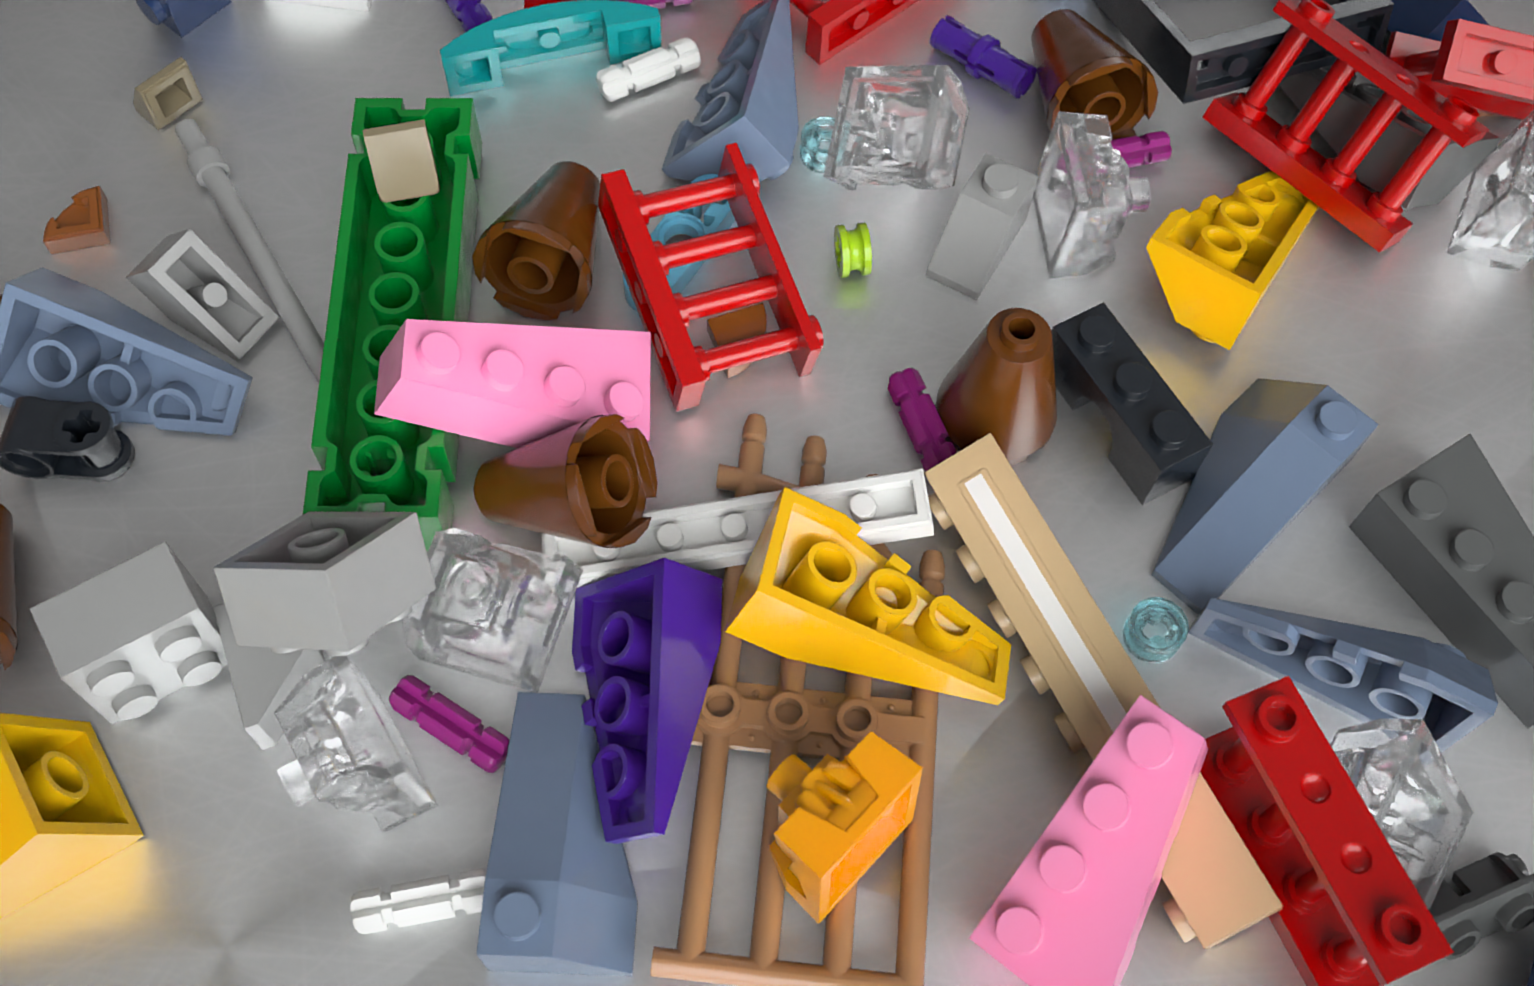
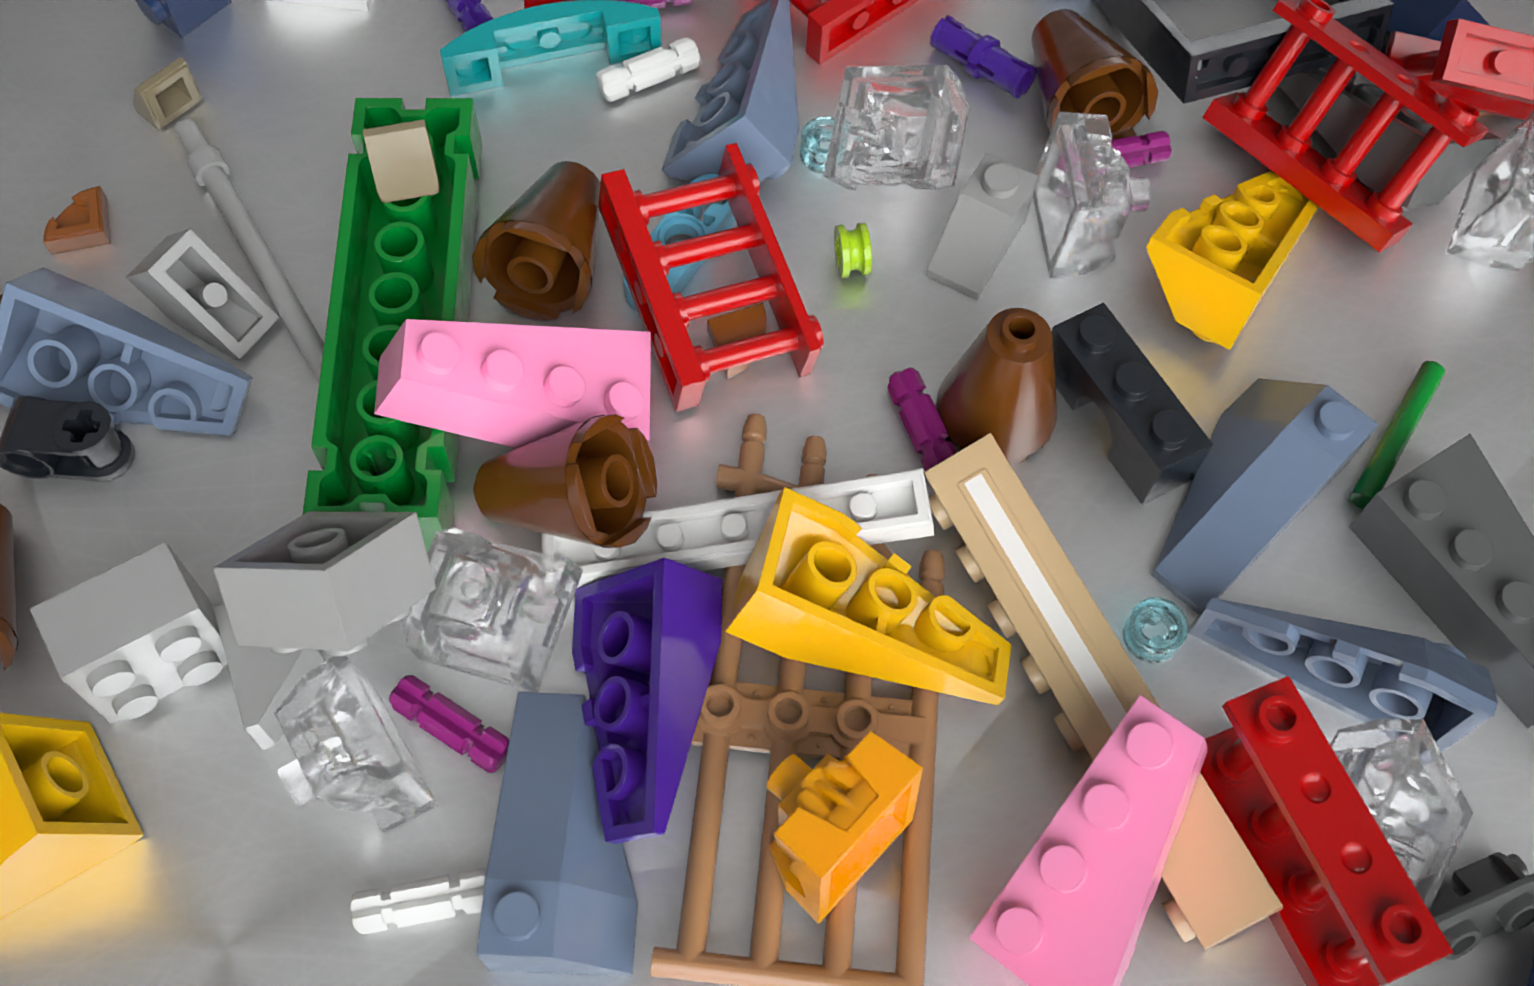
(1397, 433): none -> green bar

